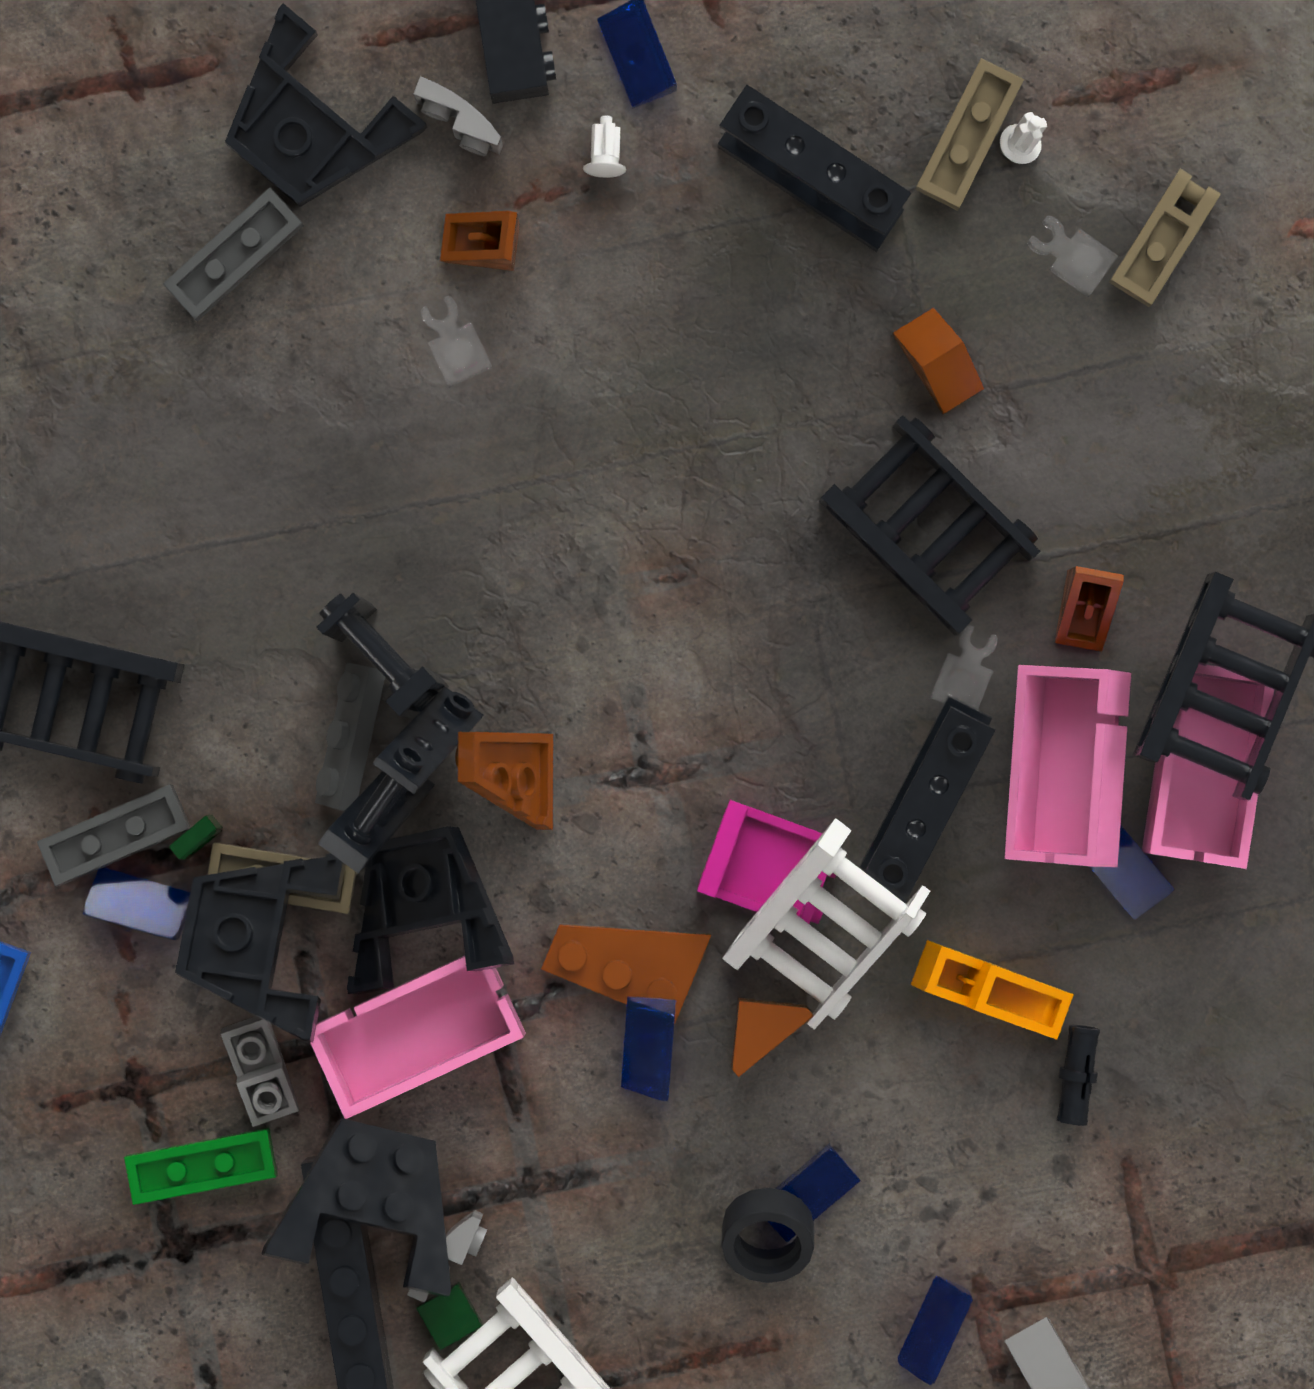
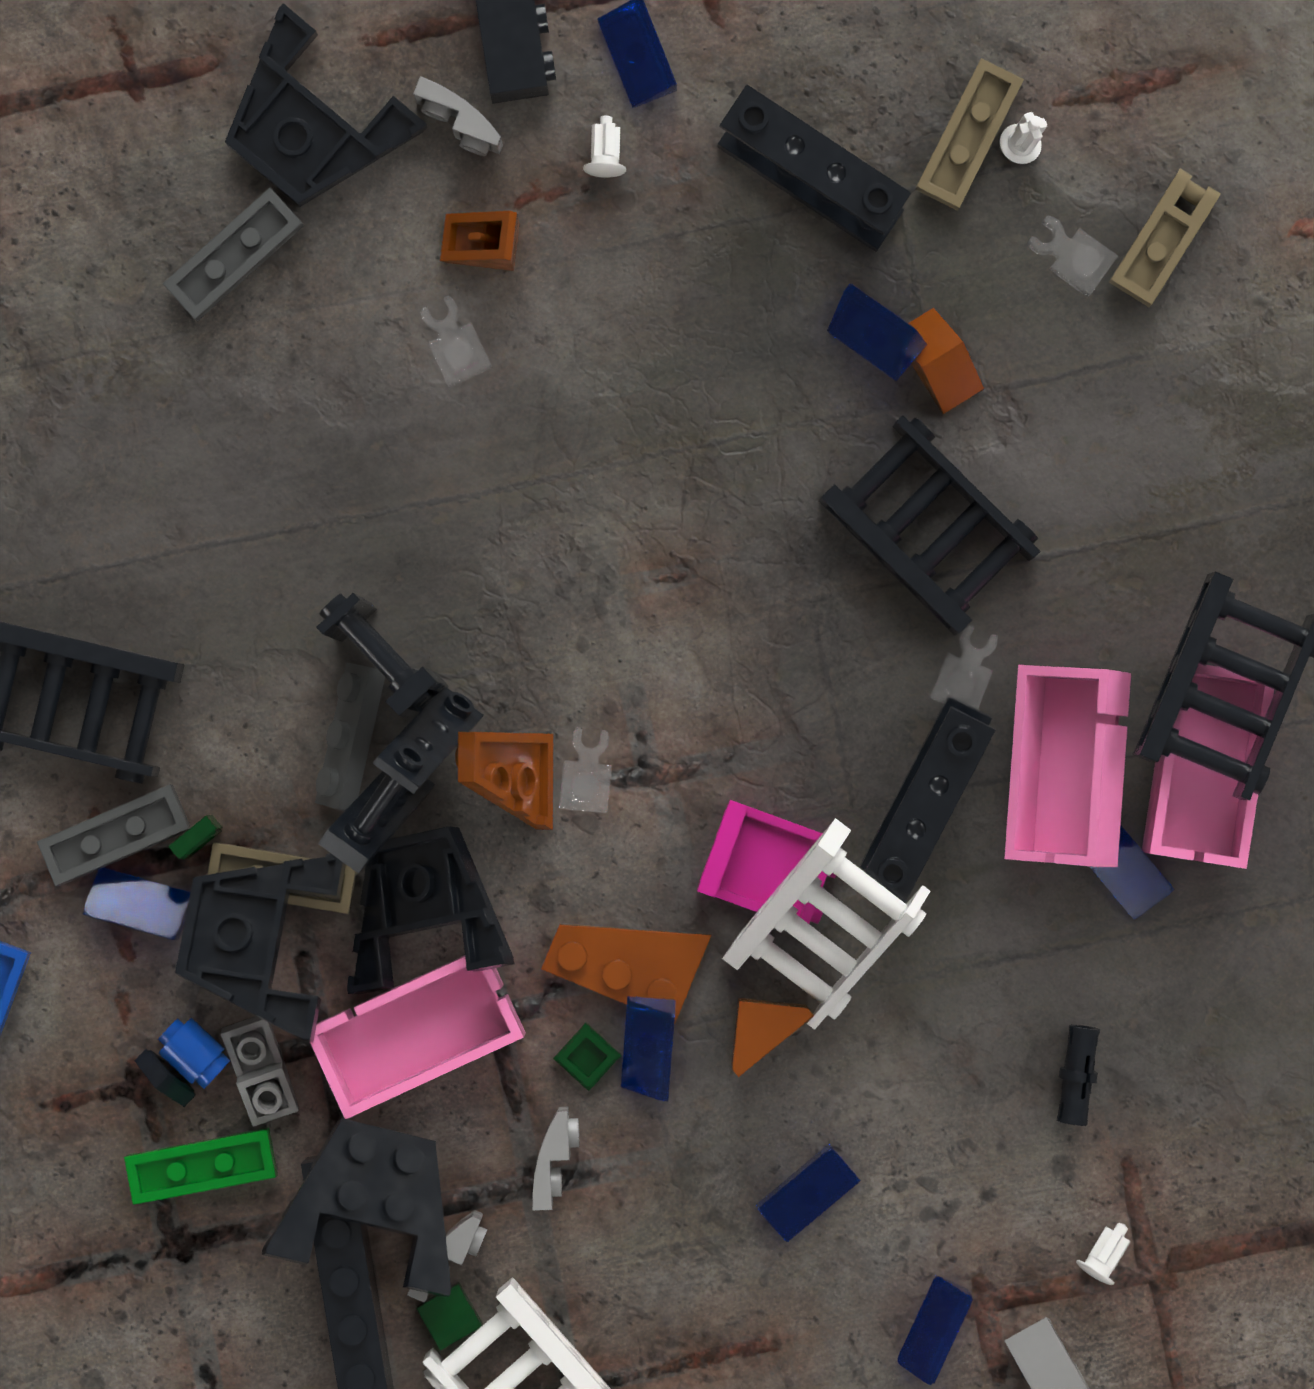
(163, 1080): none -> black tile
(193, 1052): none -> blue brick
(559, 1138): none -> light grey slope
(586, 782): none -> clear plate
(587, 1056): none -> dark green tile
(765, 1264): black tyre -> none
(875, 333): none -> clear blue slope
(991, 989): light orange slope -> none
(1087, 607): dark orange slope -> none
(1106, 1253): none -> white piece

